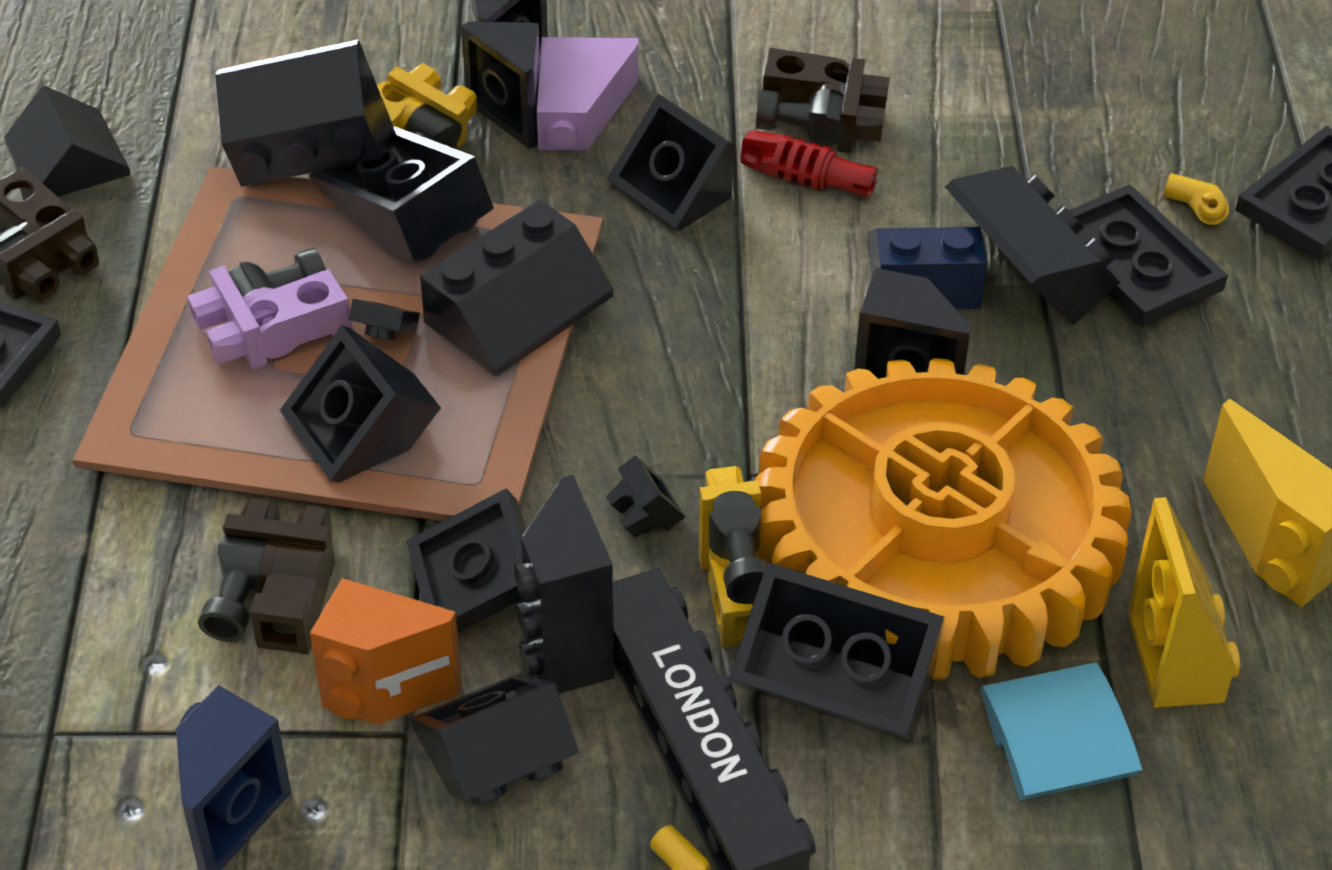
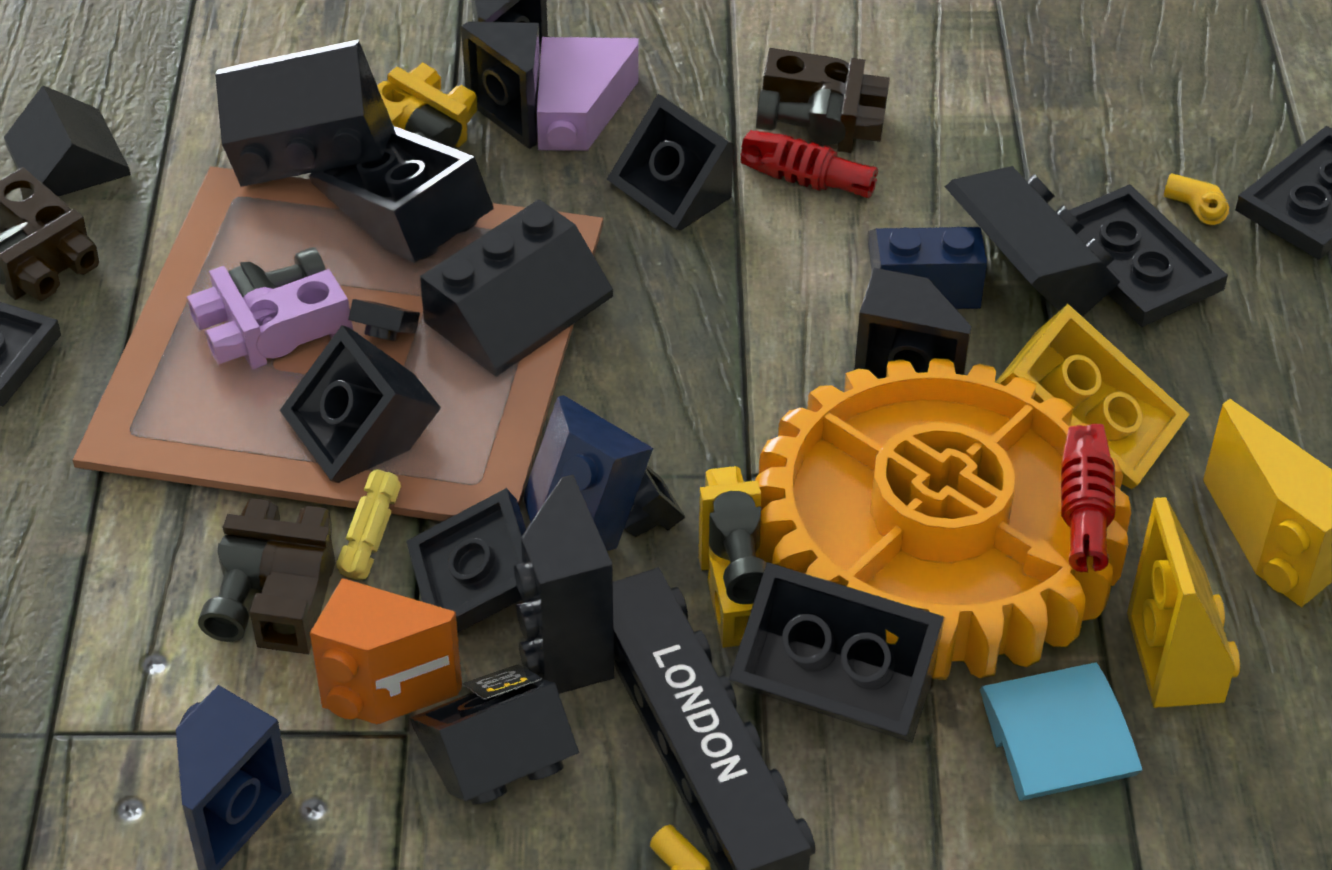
(368, 525): none -> light yellow axle
(501, 681): none -> black sticker
(601, 458): none -> dark blue slope
(1087, 495): none -> red hinge
(1104, 388): none -> yellow slope

